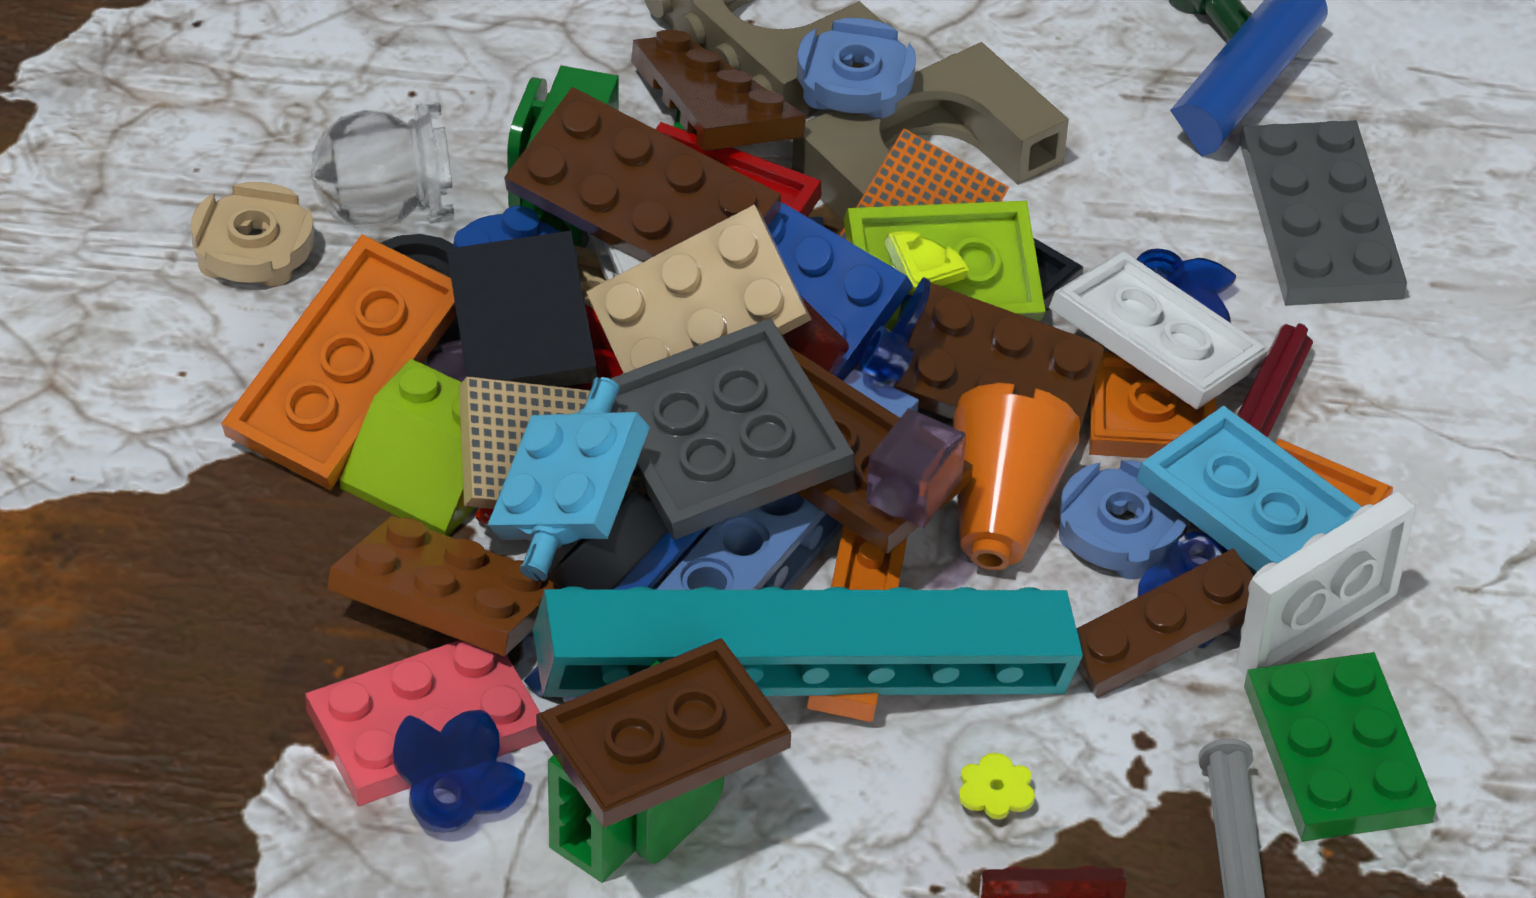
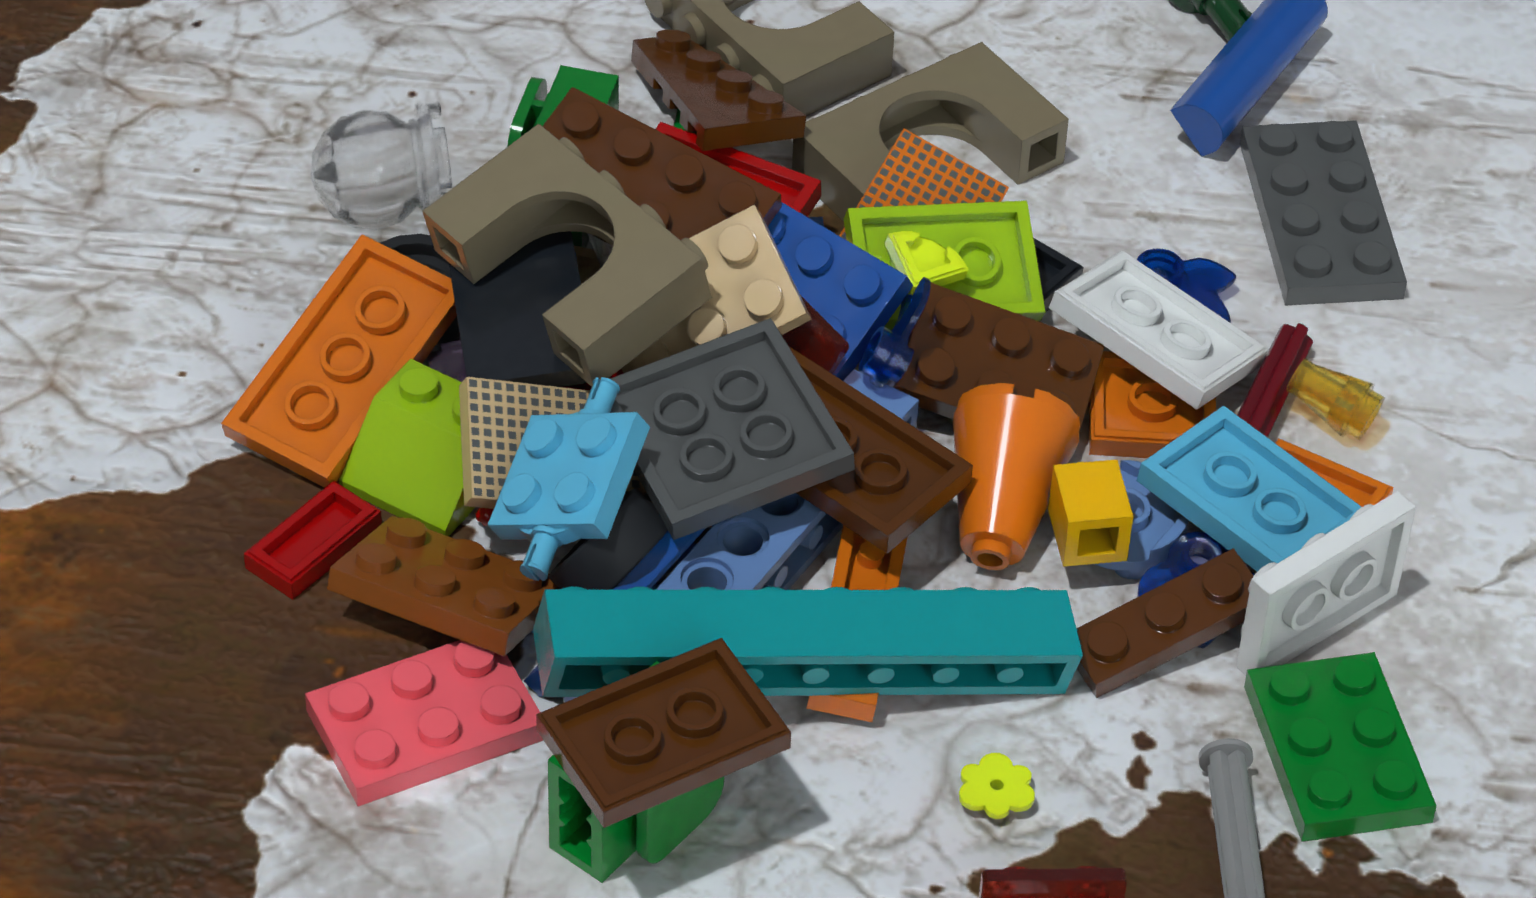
(228, 251): tan plate -> none
(312, 539): none -> red tile
(456, 760): clear blue plate -> none
(548, 189): none -> dark tan arch
(831, 81): medium blue plate -> none
(915, 468): clear purple brick -> none
(1090, 512): none -> yellow brick
(1337, 398): none -> clear yellow cone

